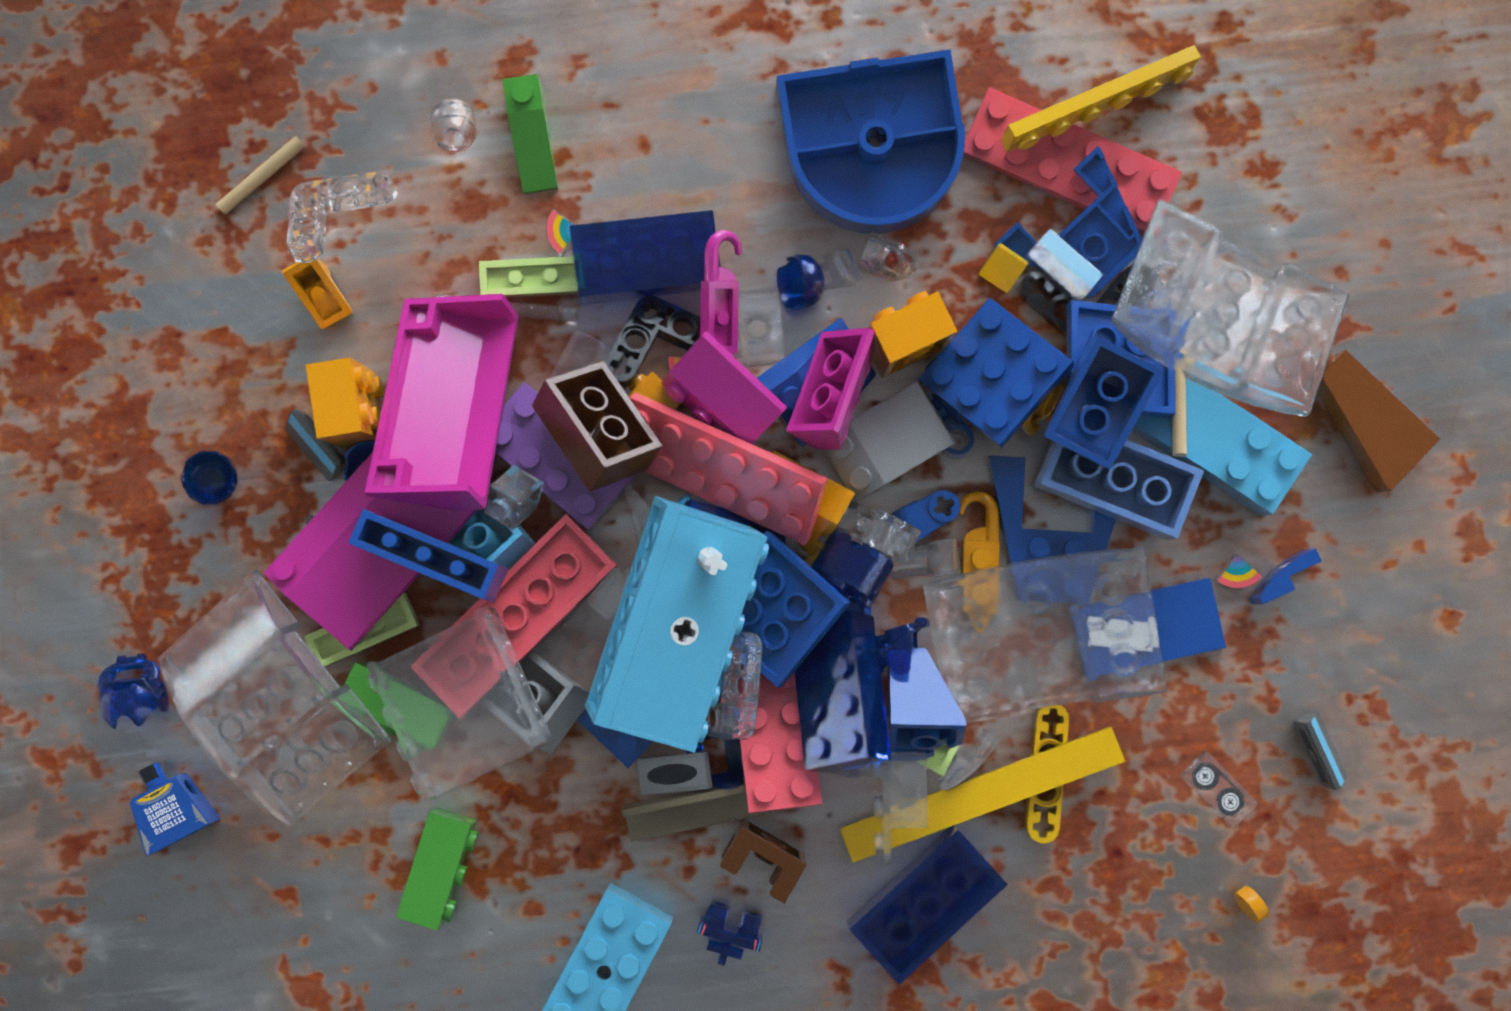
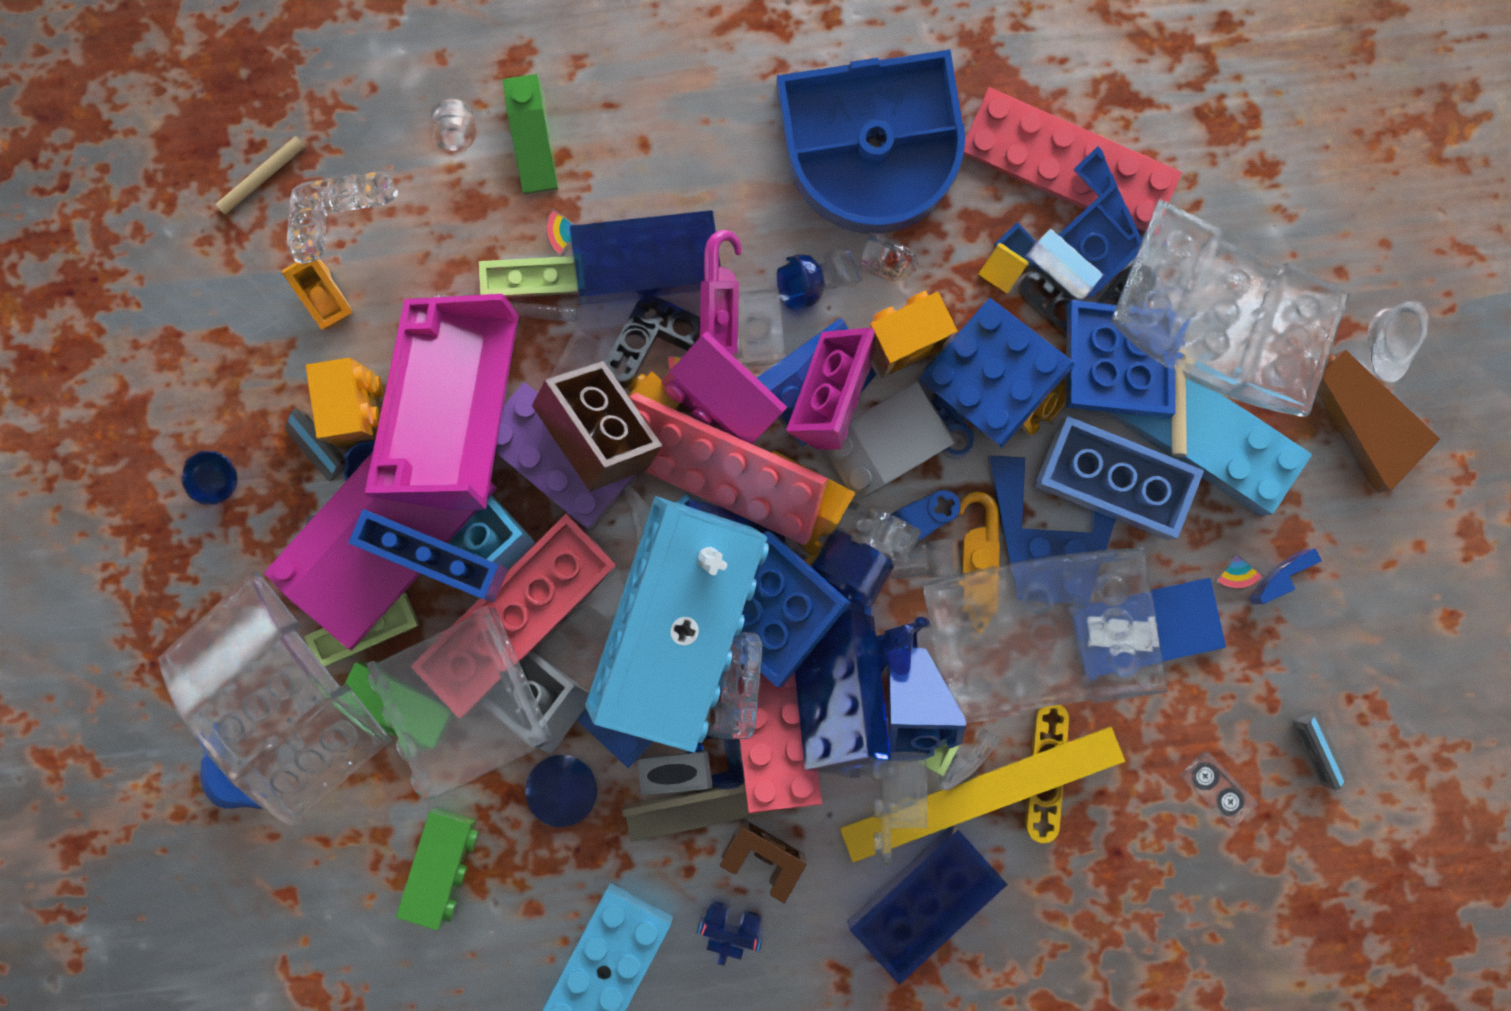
(132, 696): clear blue helmet -> none
(169, 809): blue torso -> none
(220, 788): none -> blue piece
(513, 497): clear brick -> none
(561, 790): none -> clear blue dish
(1091, 103): yellow plate -> none
(1102, 401): blue slope -> none
(1251, 904): light orange tile -> none
(1395, 338): none -> clear piece

